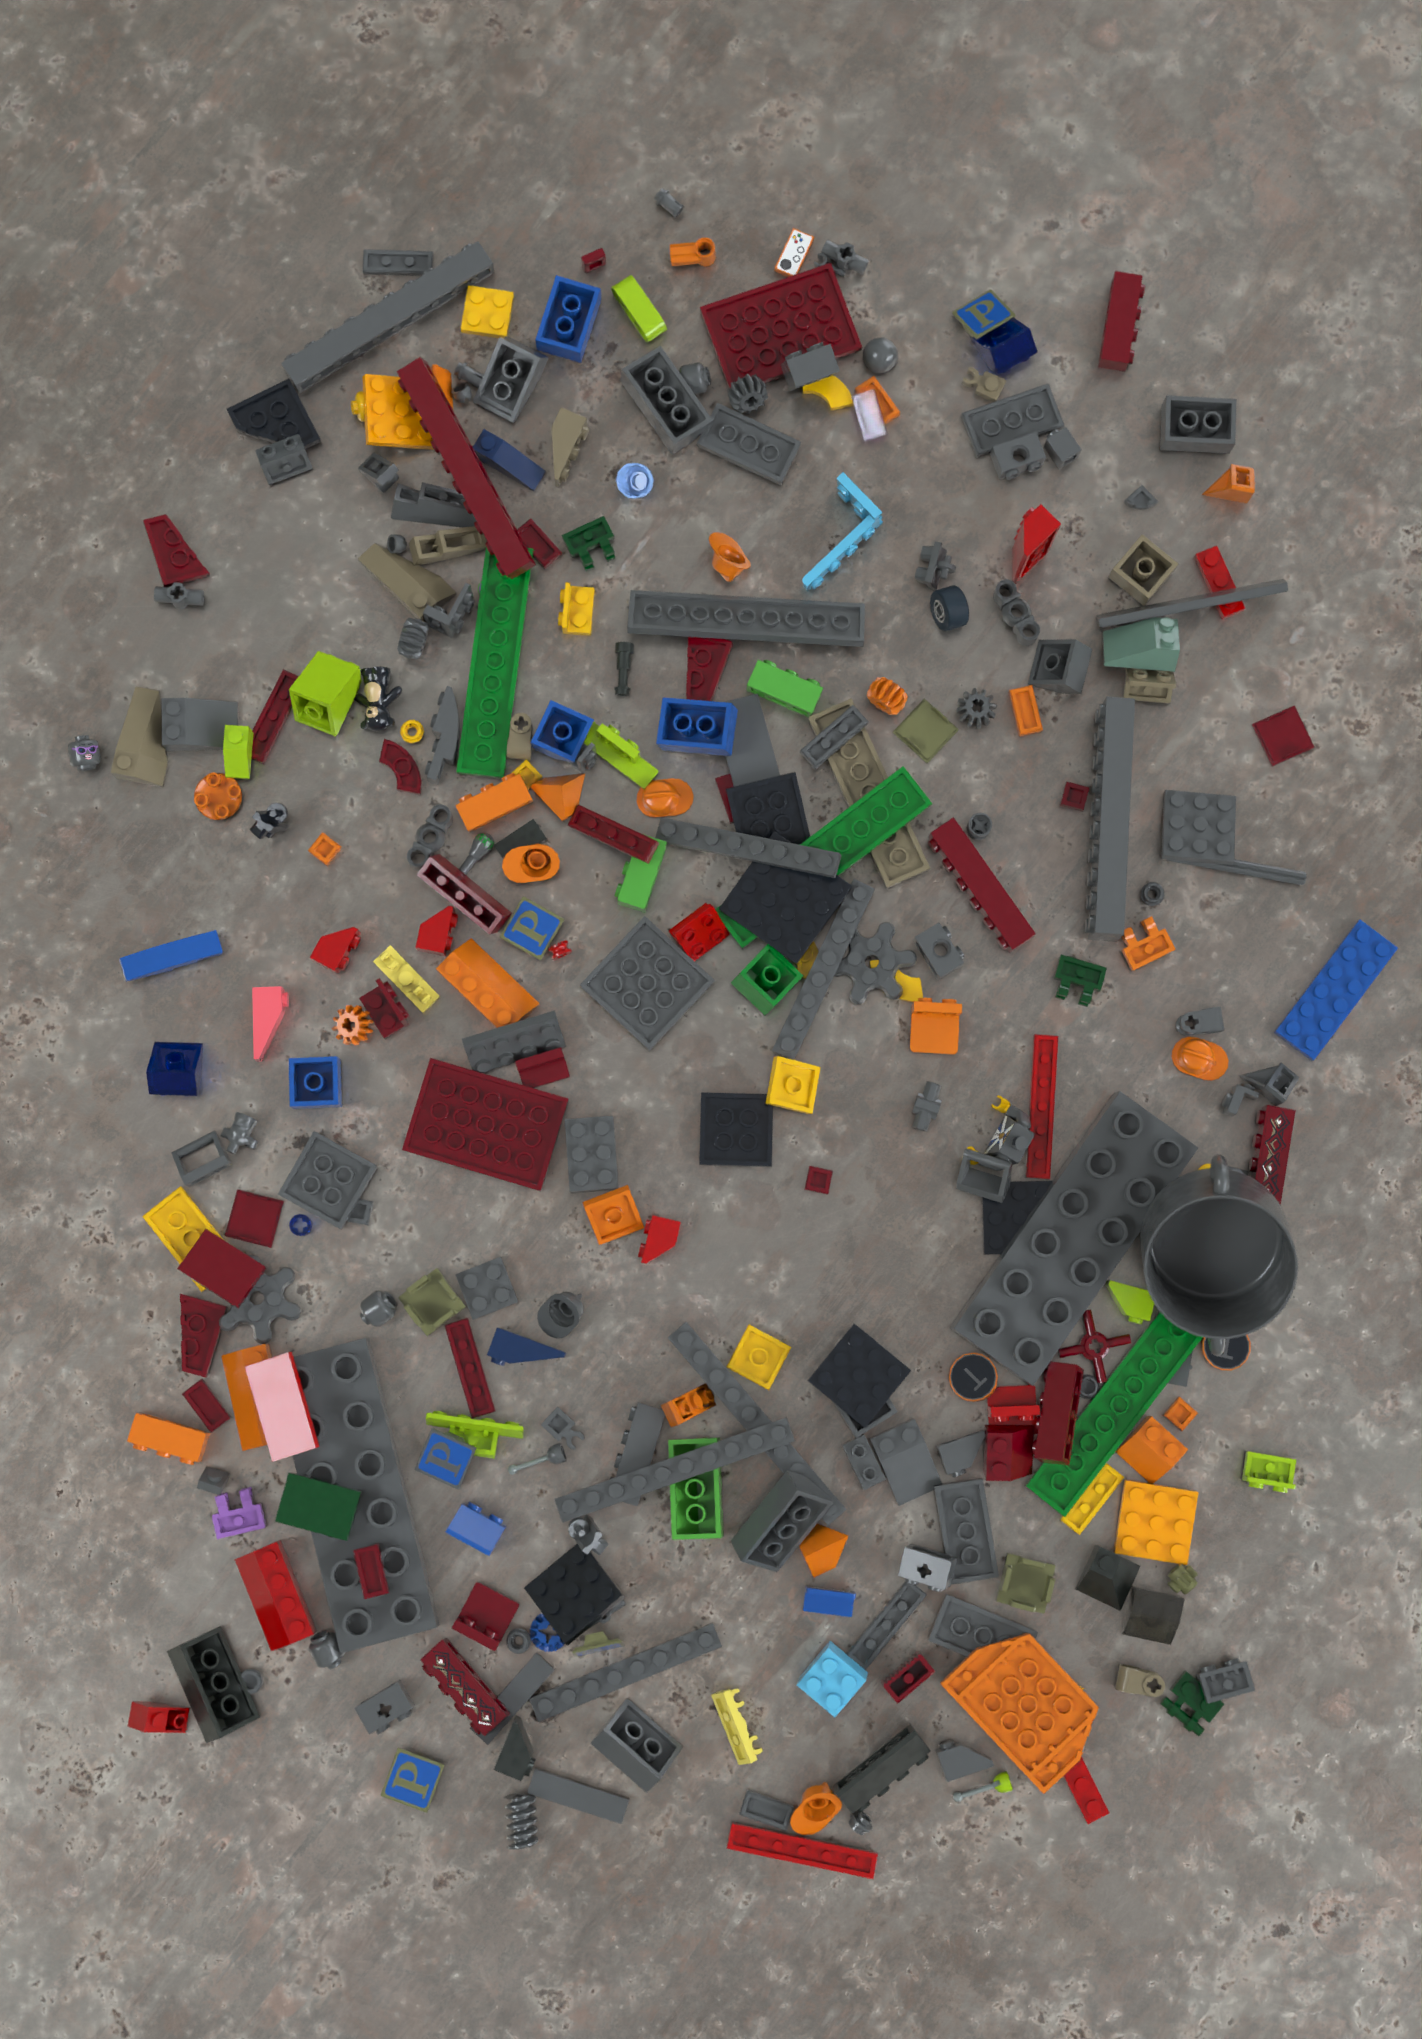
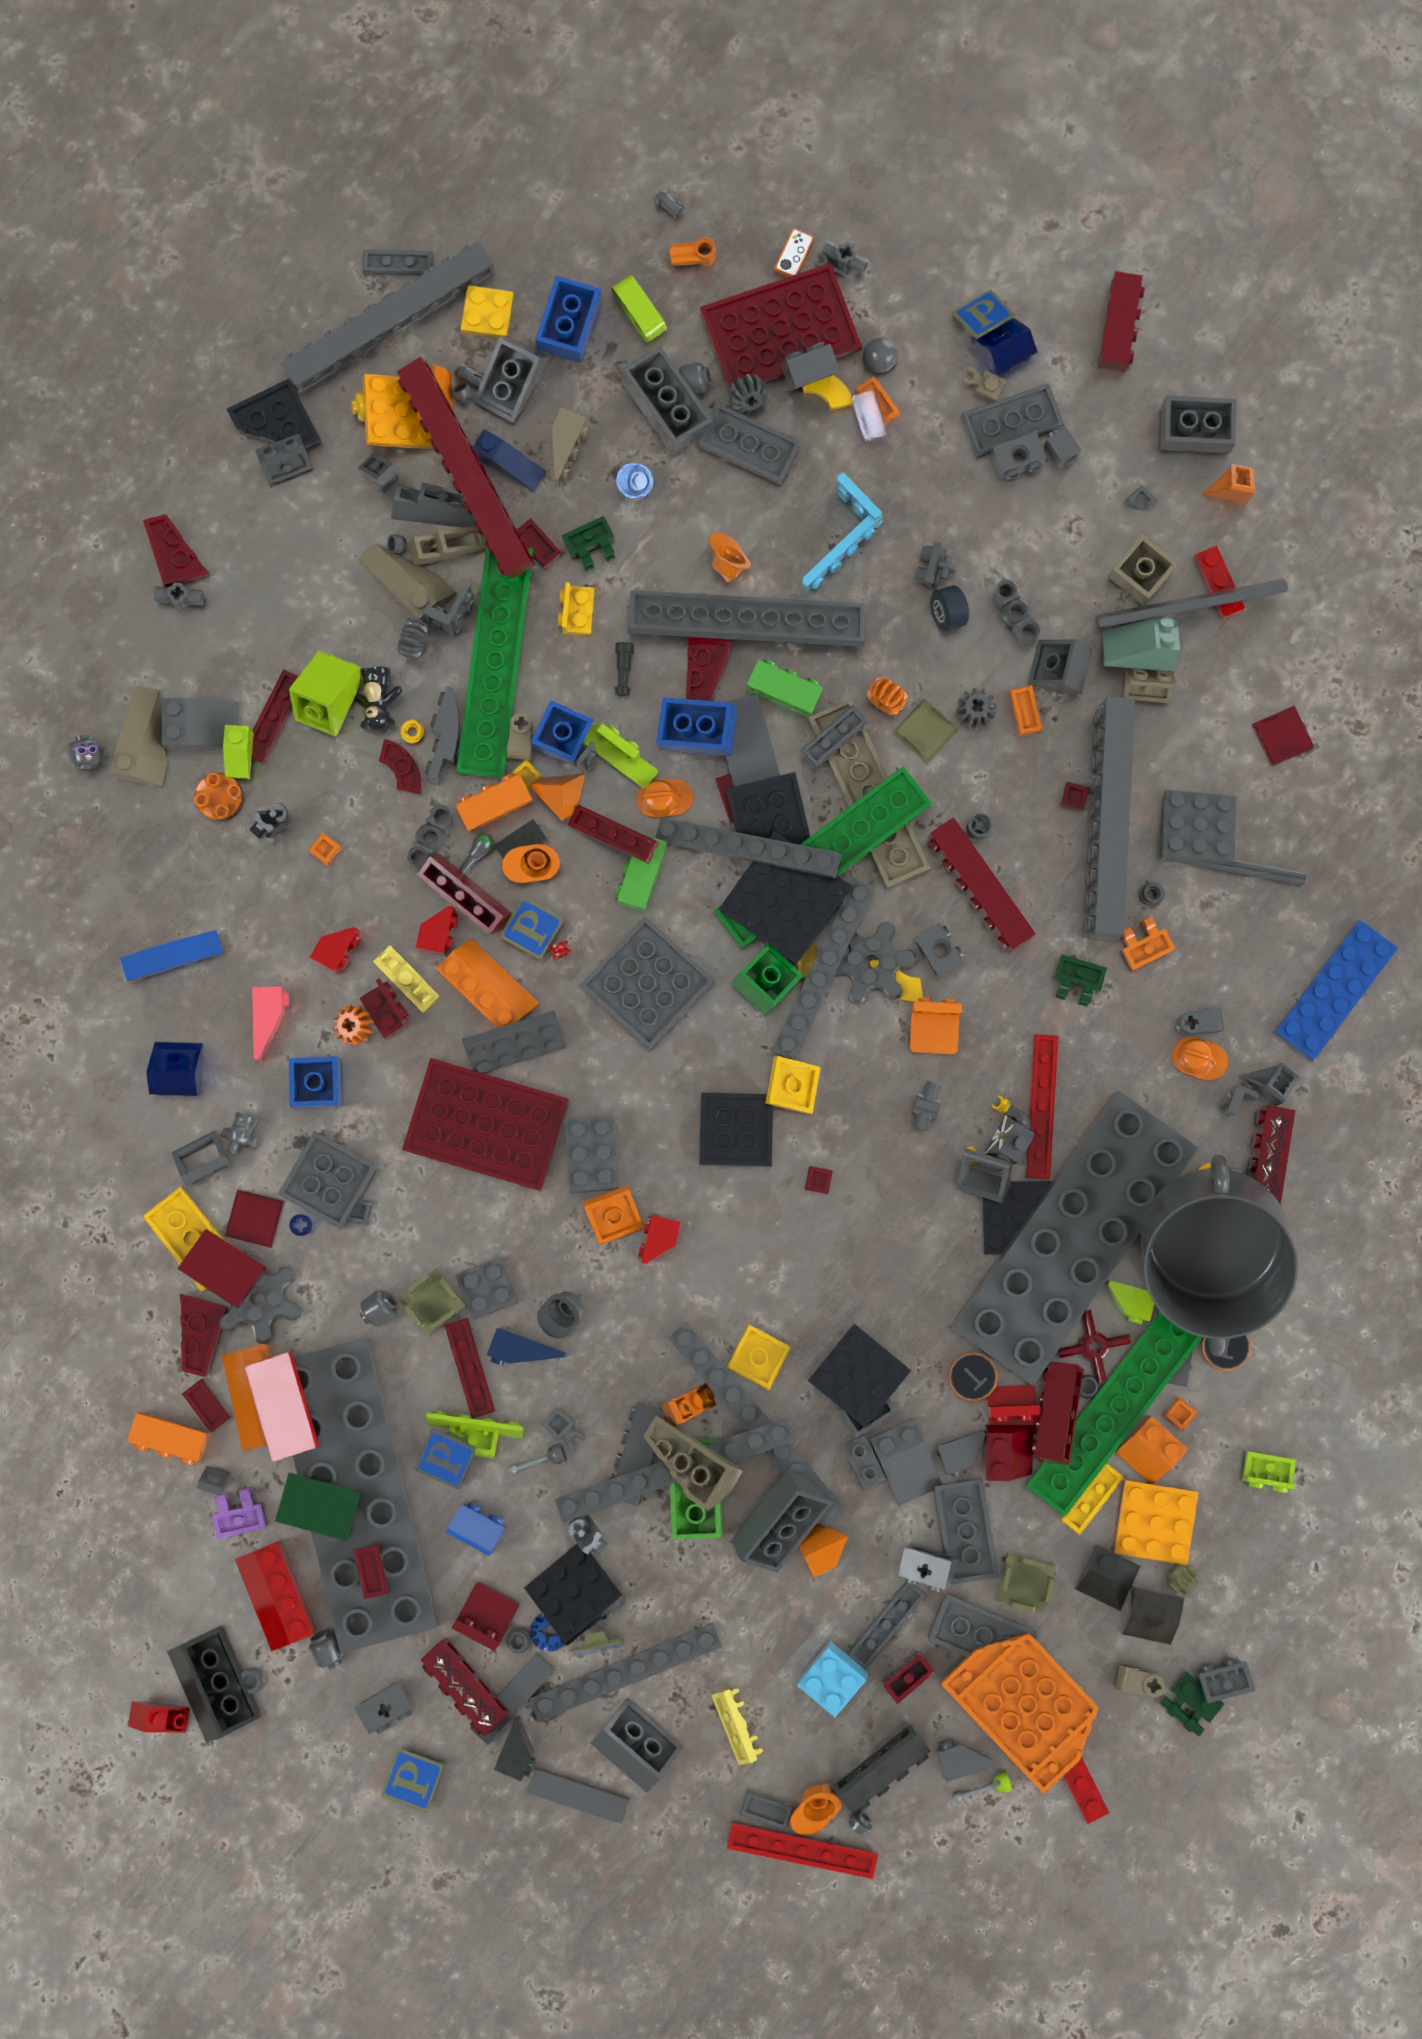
(522, 1820): dark grey piece -> none
(543, 1068): dark red panel -> none
(593, 260): dark red tile -> none
(697, 1468): none -> dark tan wedge
(699, 931): red bracket -> none
(828, 1601): blue panel -> none
(1033, 540): red slope -> none

